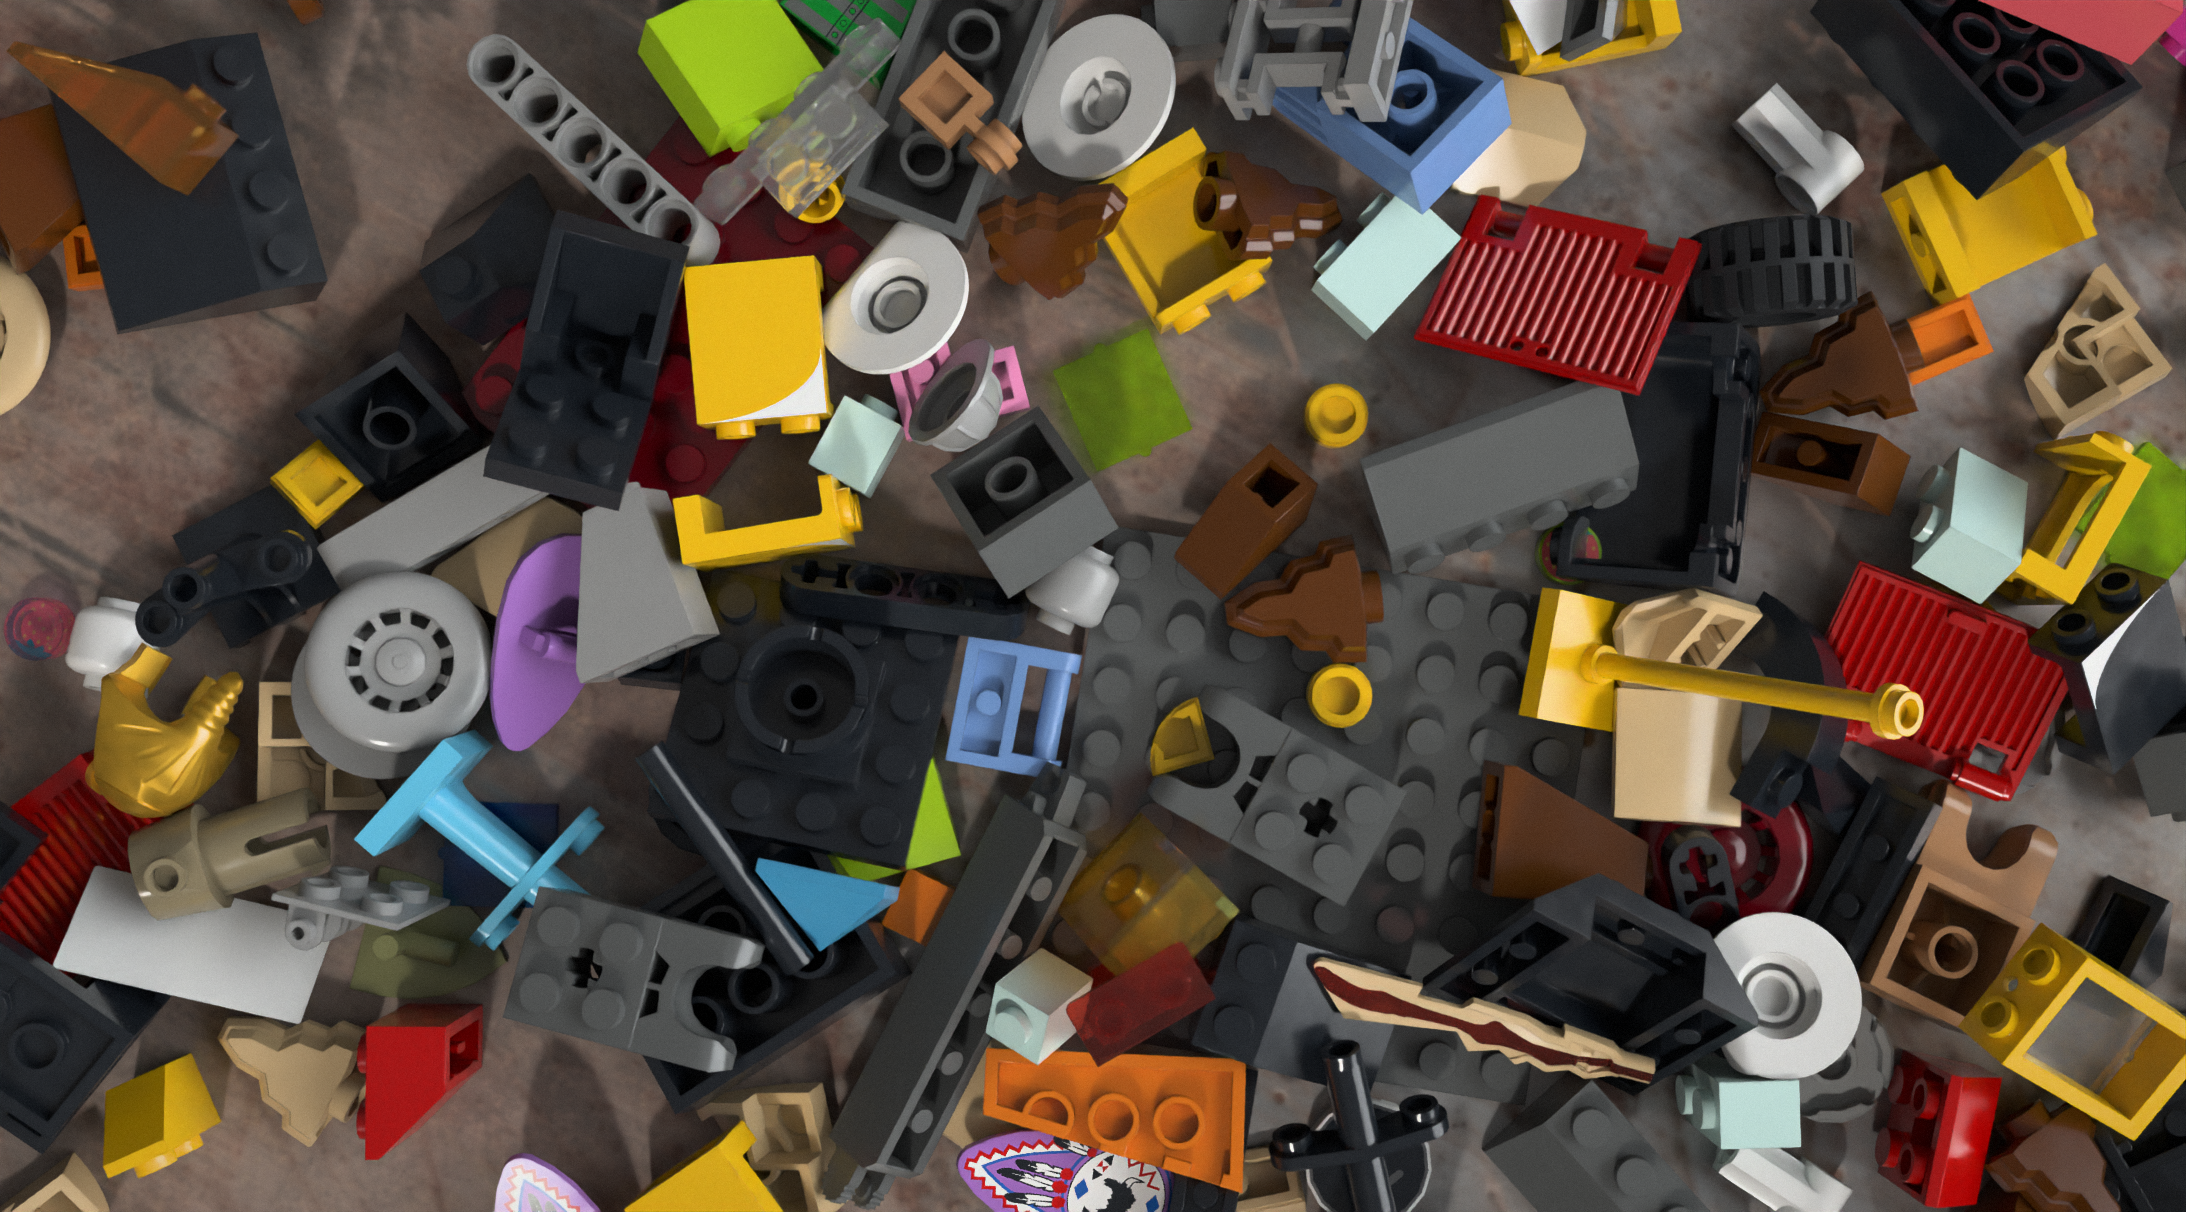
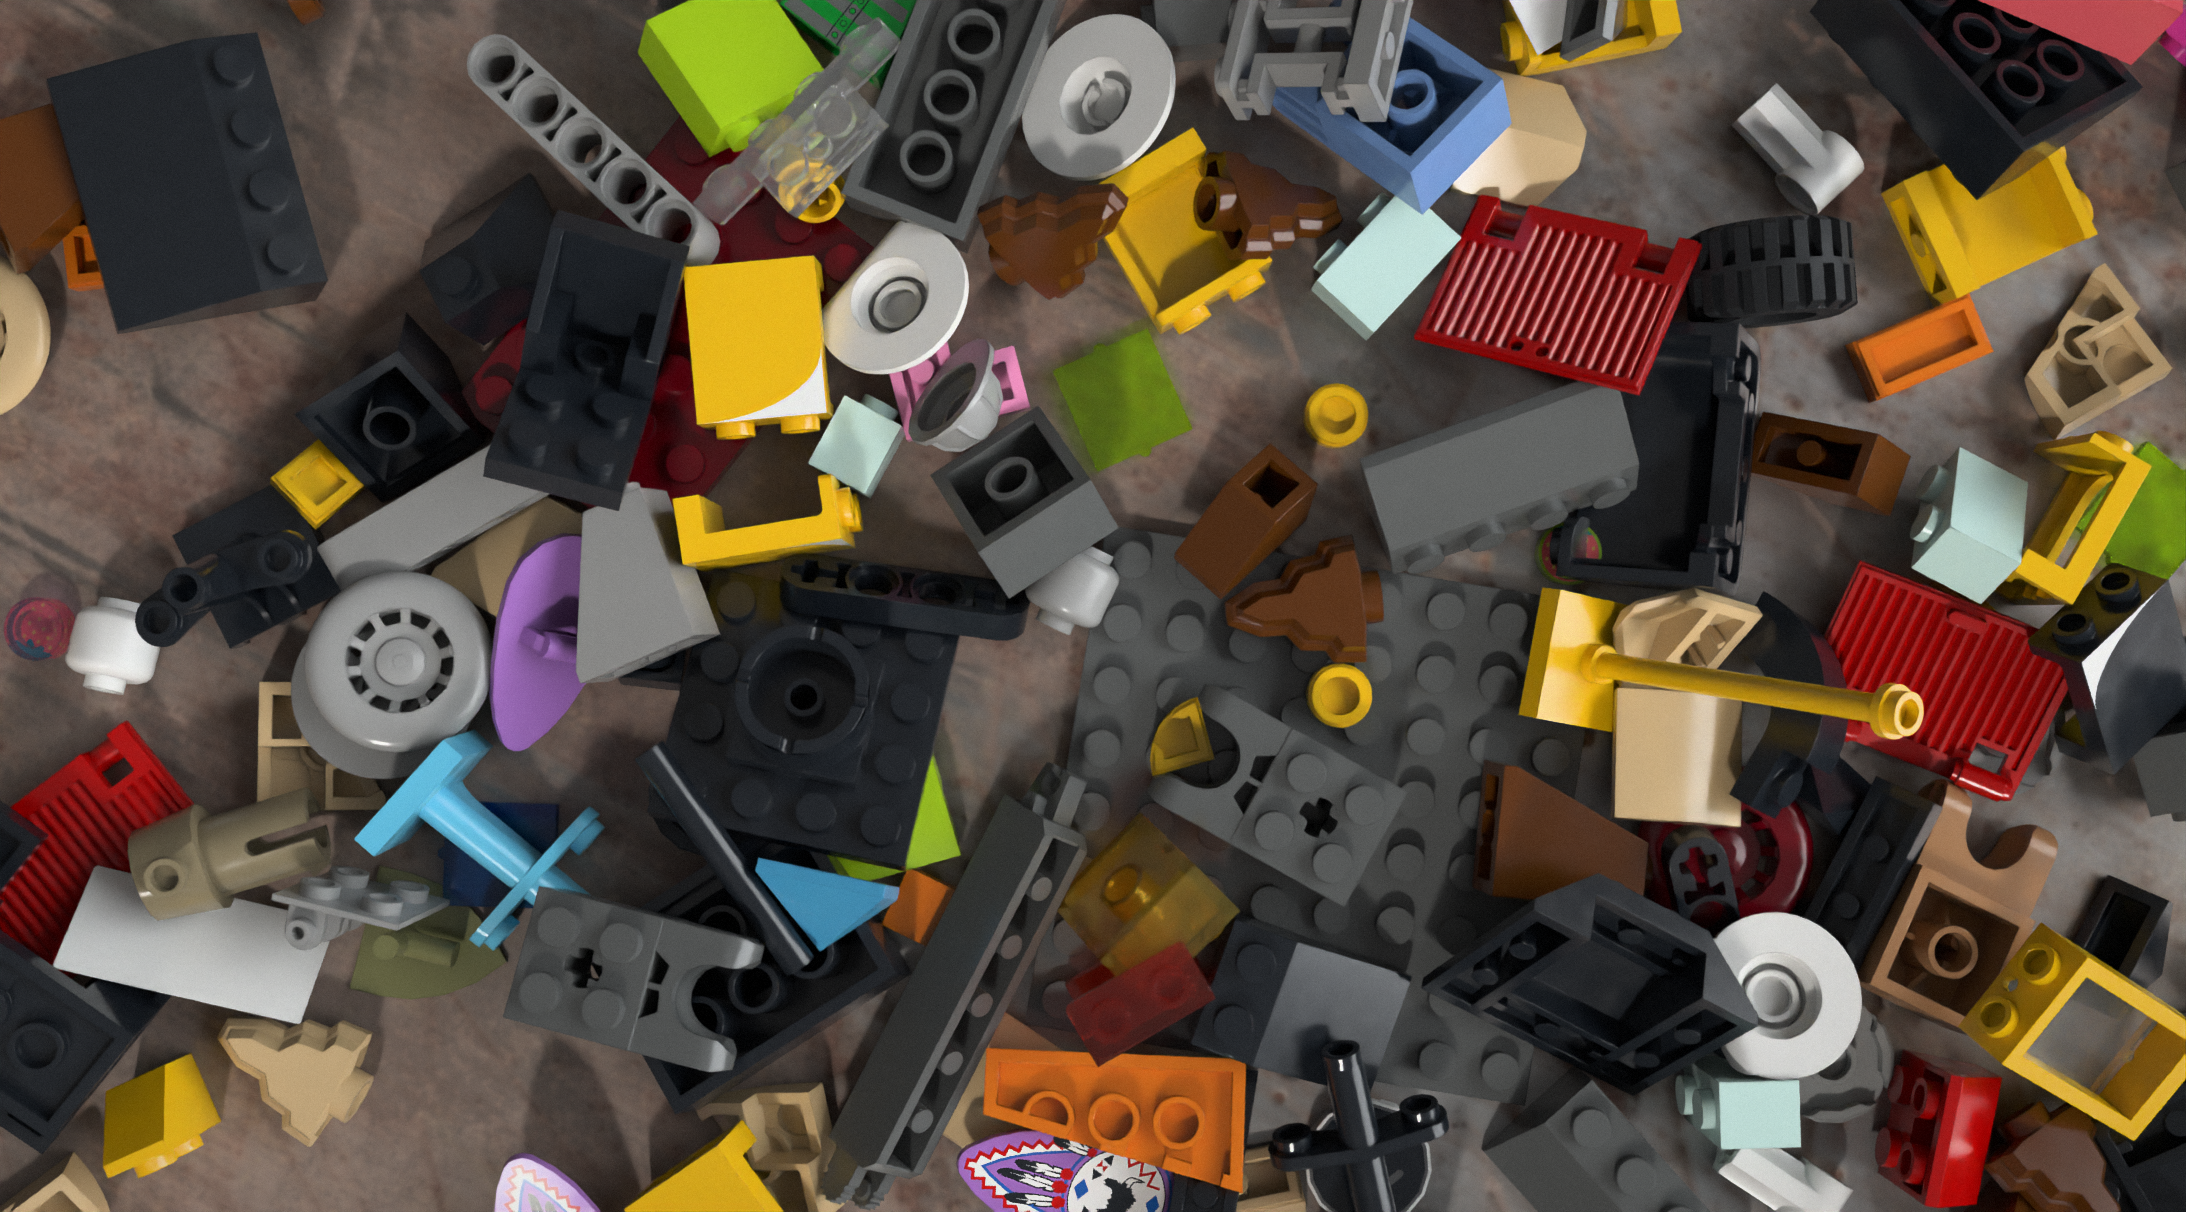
(150, 119): clear orange slope -> none
(156, 764): pearl gold piece -> none
(413, 1068): red slope -> none
(950, 104): medium nougat plate -> none
(992, 700): medium blue plate -> none
(1032, 1004): light aqua brick -> none
(1480, 1024): tan sword -> none
(1851, 367): reddish brown rock -> none

